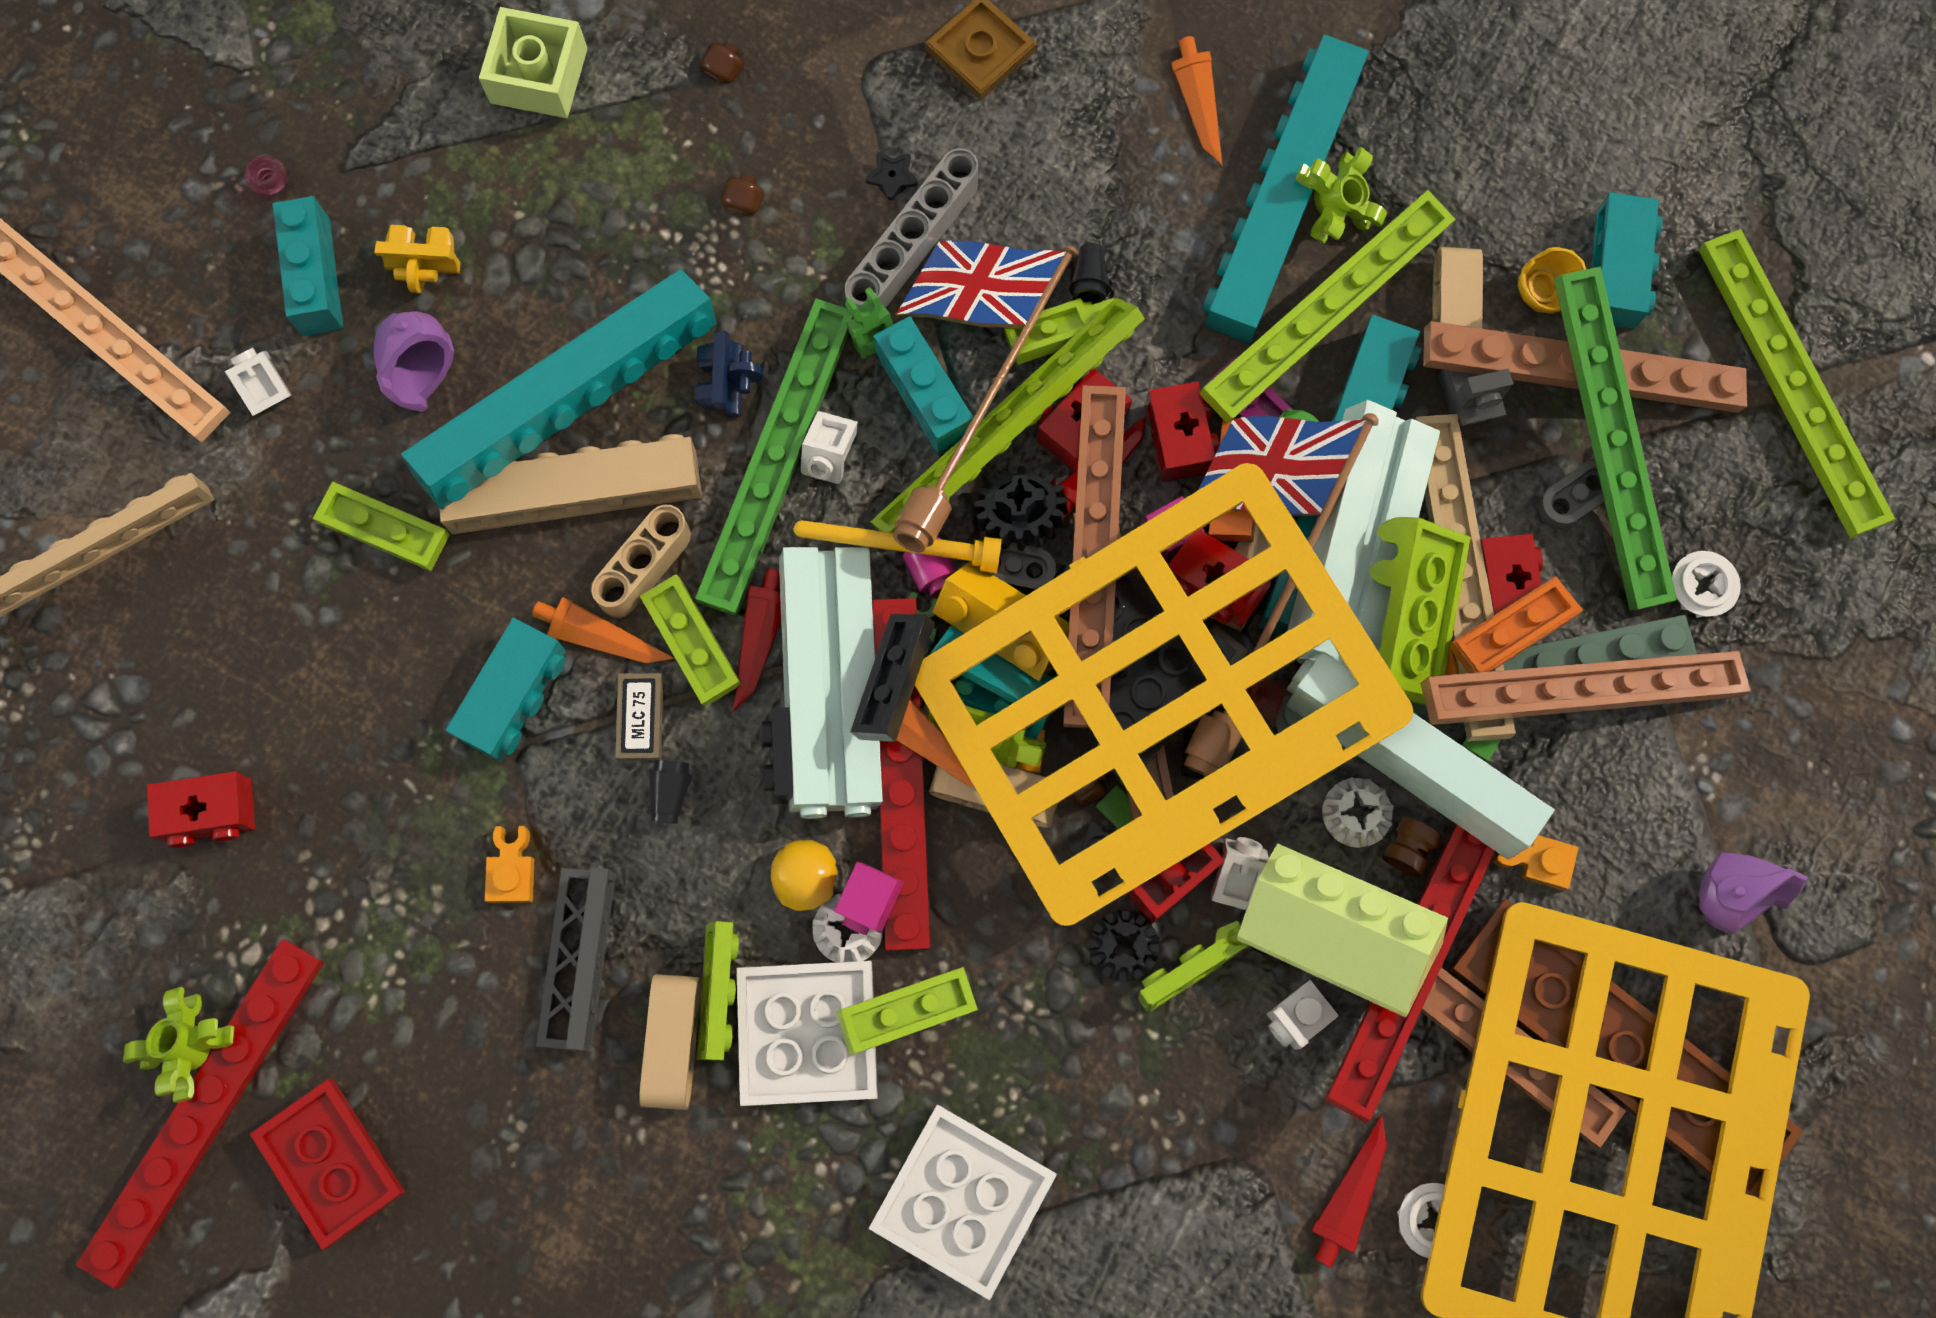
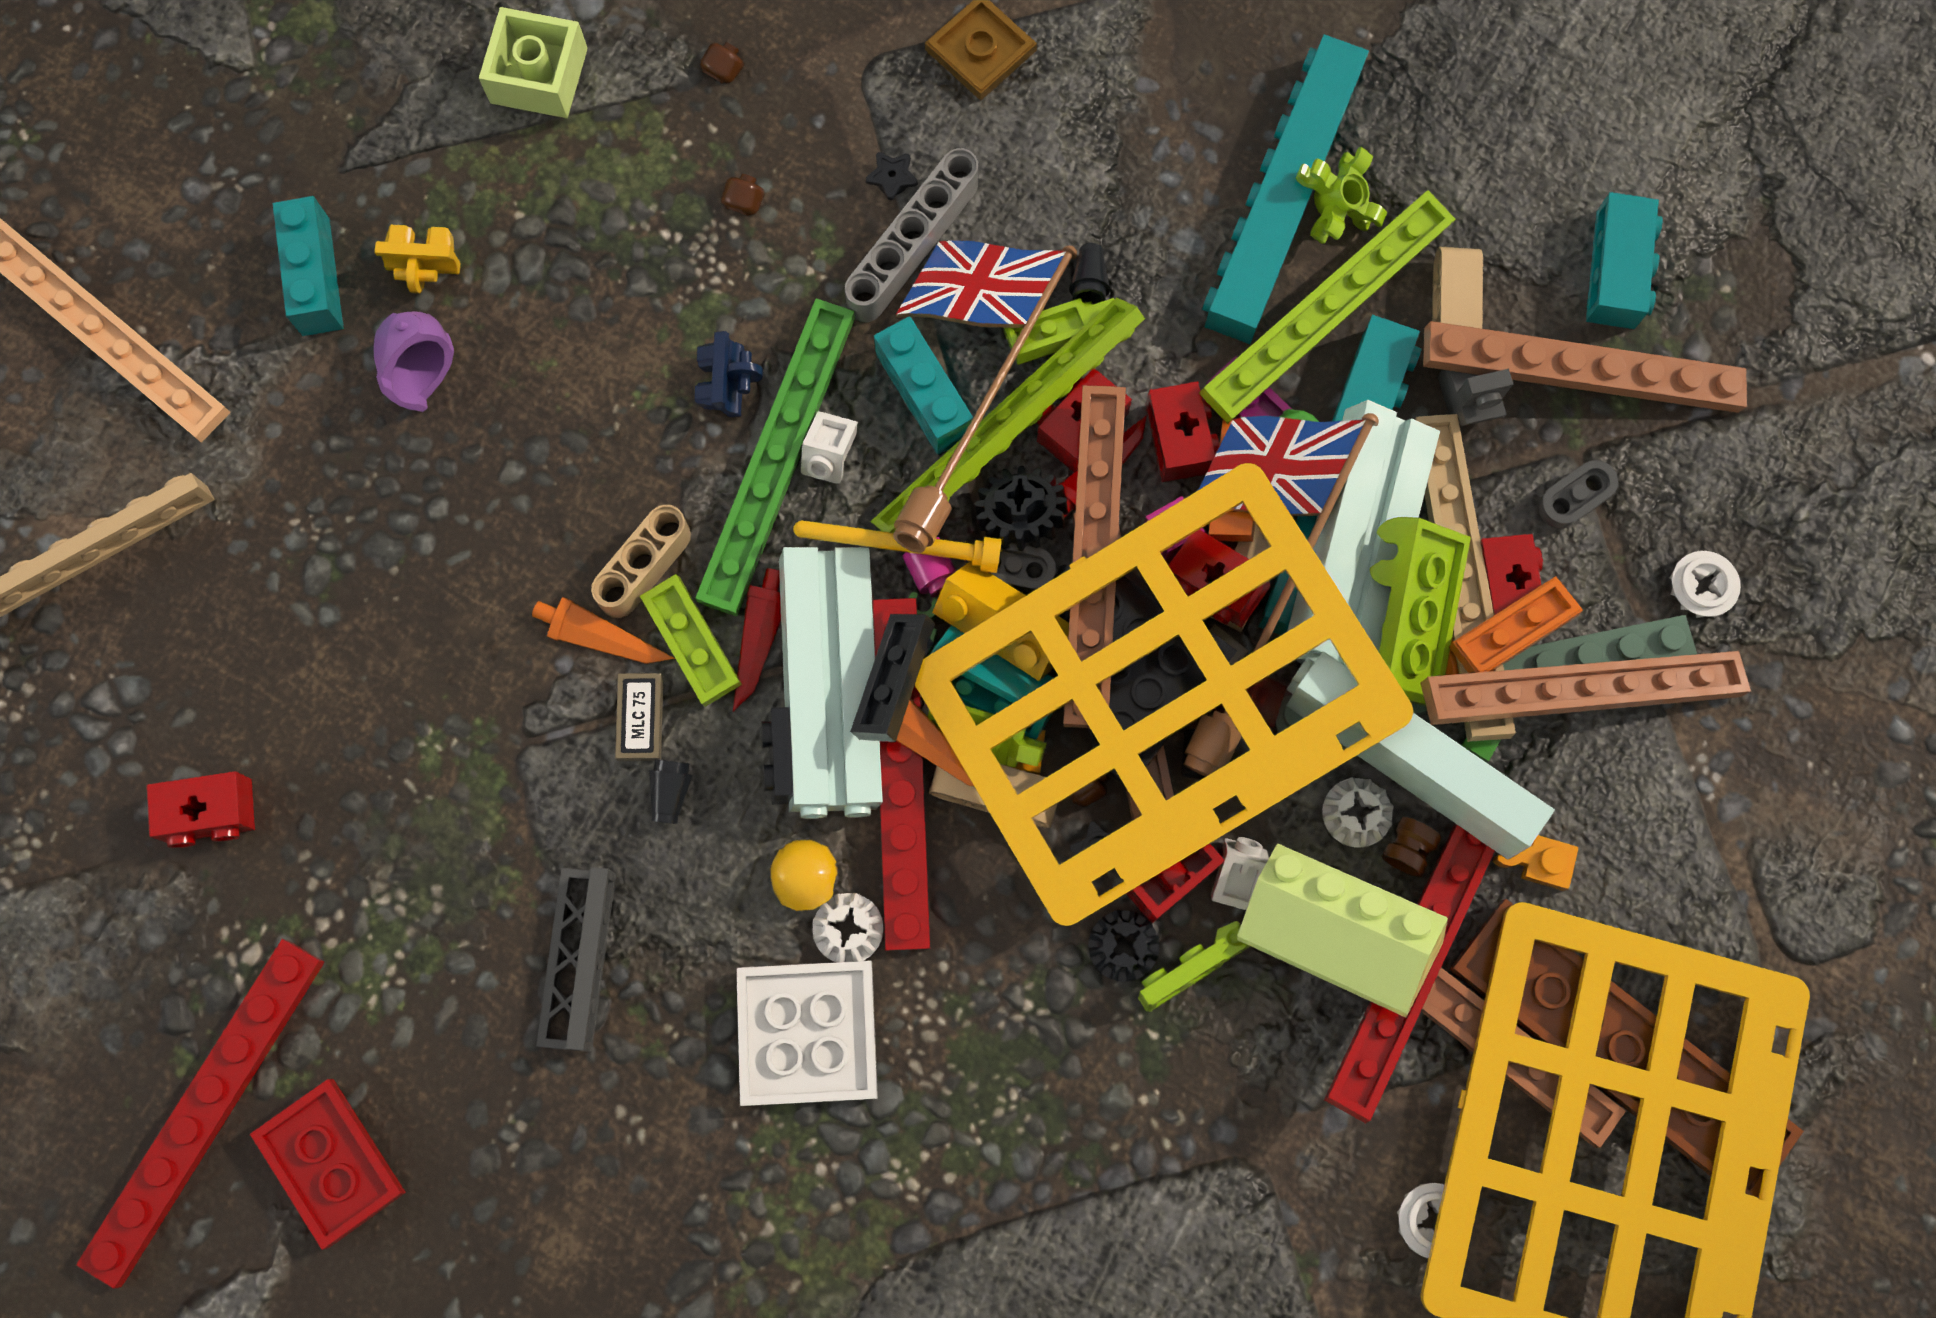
(178, 1044): lime pin -> none
(257, 381): white bracket -> none
(261, 167): clear pink plate -> none
(381, 526): lime plate -> none
(508, 690): teal brick -> none
(510, 875): light orange plate -> none
(560, 389): teal brick -> none
(580, 485): tan brick -> none
(670, 1042): tan beam -> none
(716, 991): lime plate -> none
(868, 320): bright green plate -> none
(868, 898): dark pink brick -> none
(906, 1010): lime plate -> none
(963, 1202): white plate -> none
(1115, 808): bright green piece -> none
(1197, 87): orange bar -> none
(1300, 1016): white bracket -> none
(1347, 1208): red bar -> none
(1538, 274): yellow hair -> none
(1615, 438): bright green plate -> none
(1744, 887): medium lavender helmet -> none
(1796, 384): lime plate -> none

